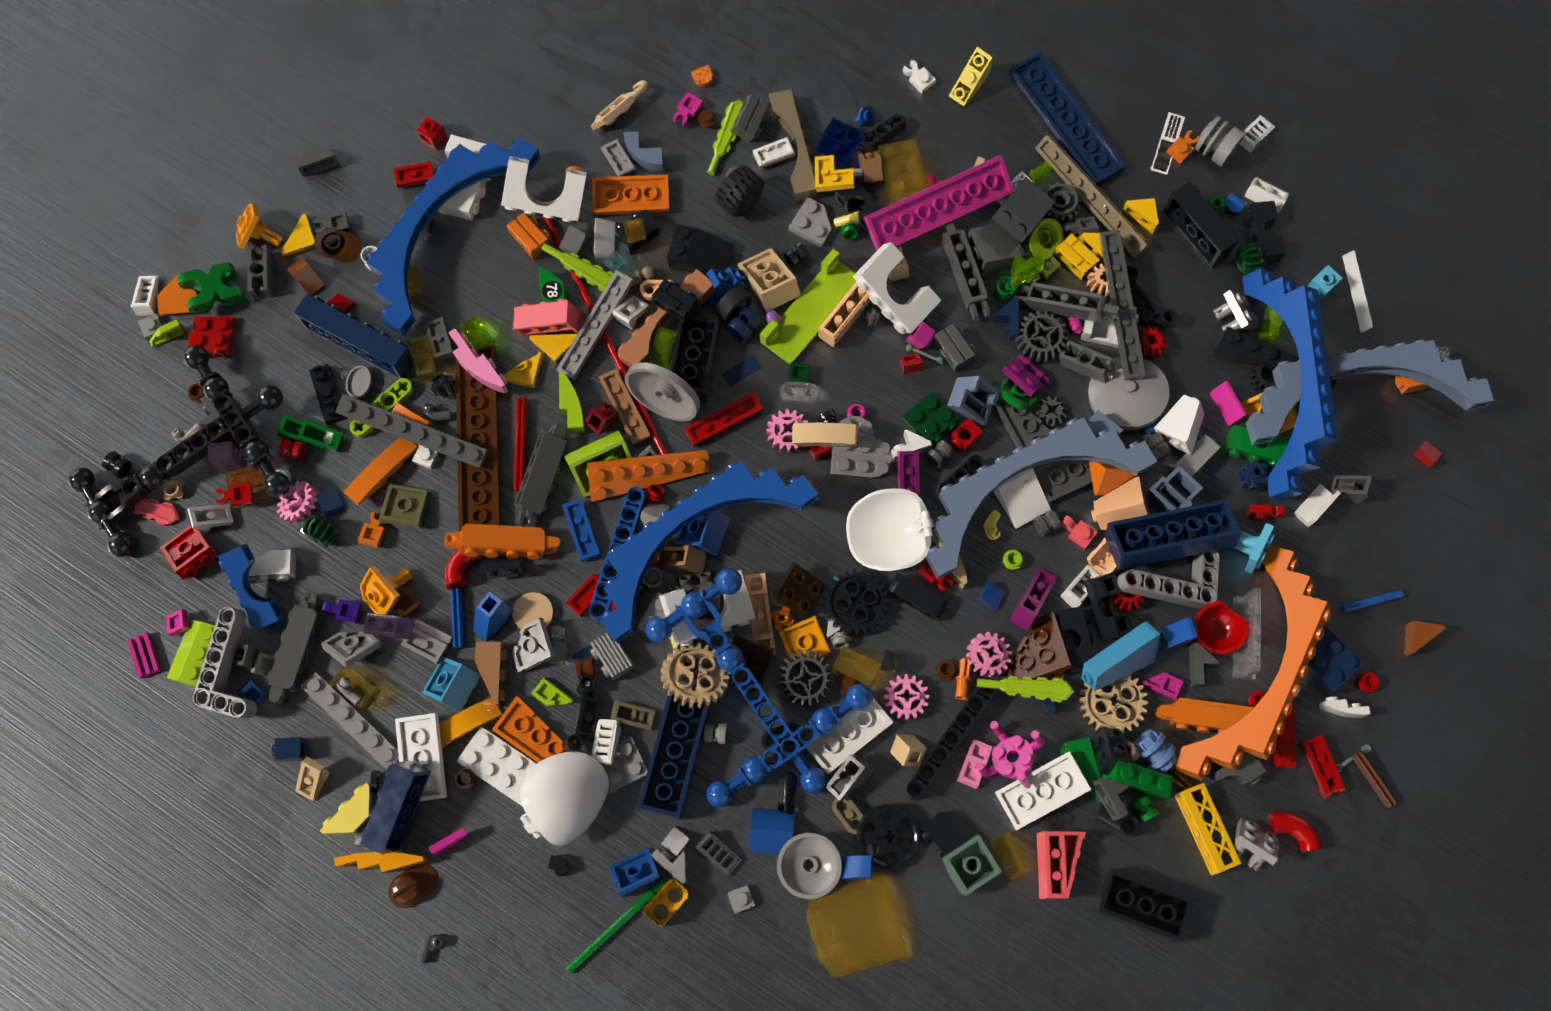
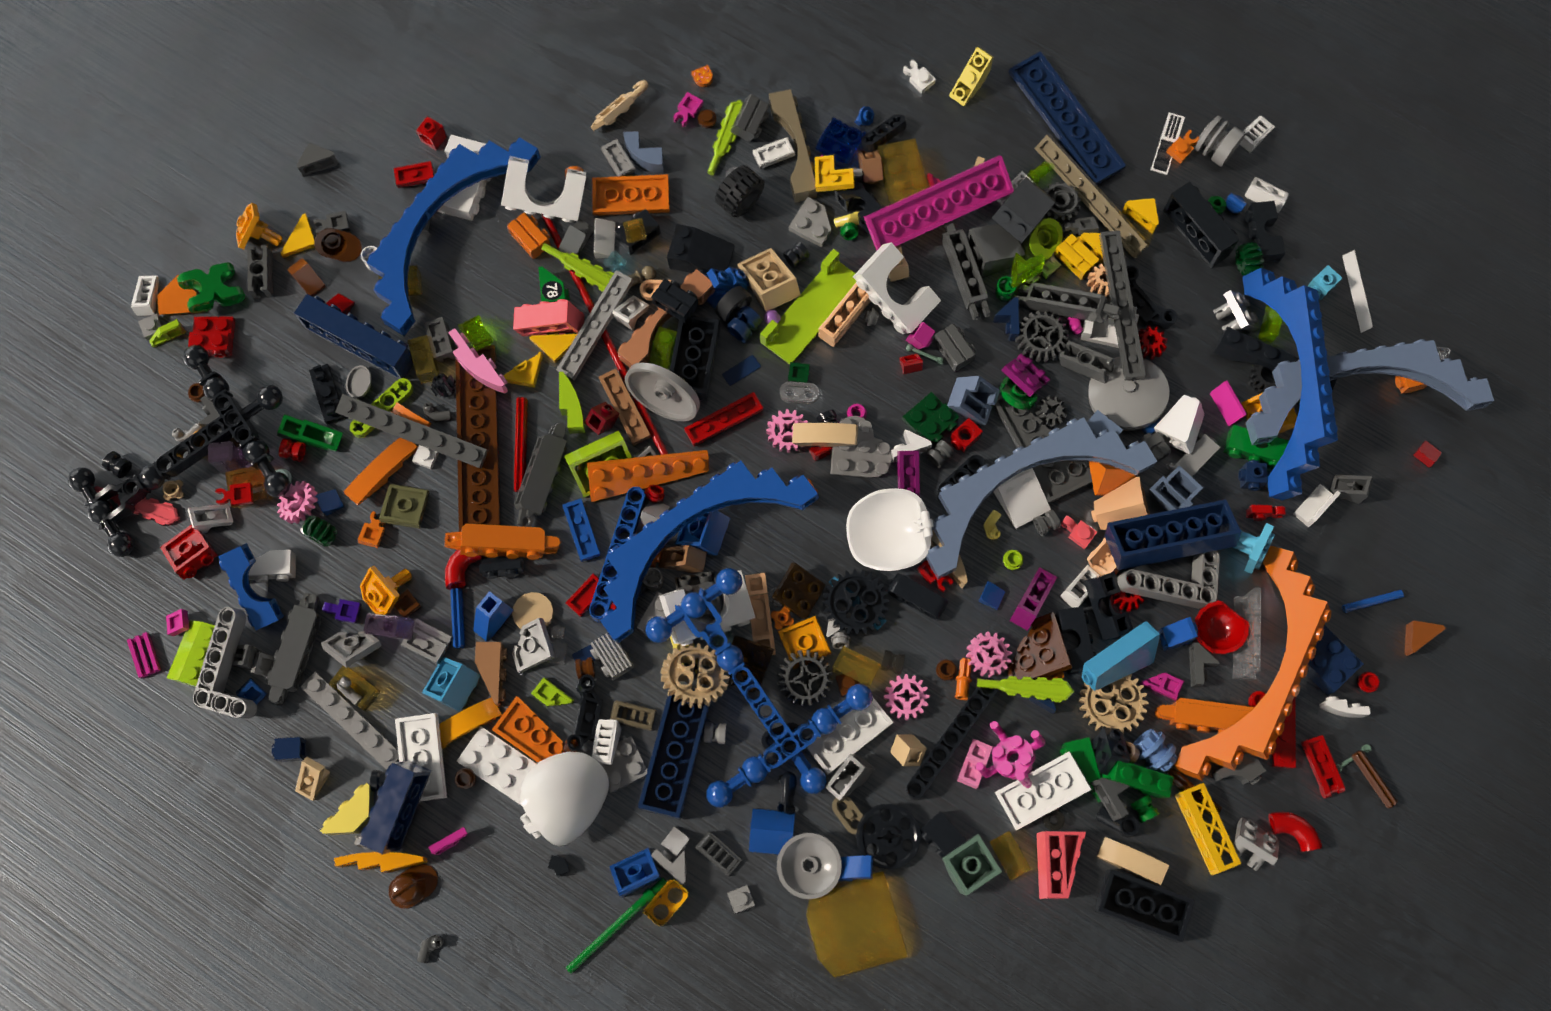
(1133, 861): none -> tan slope

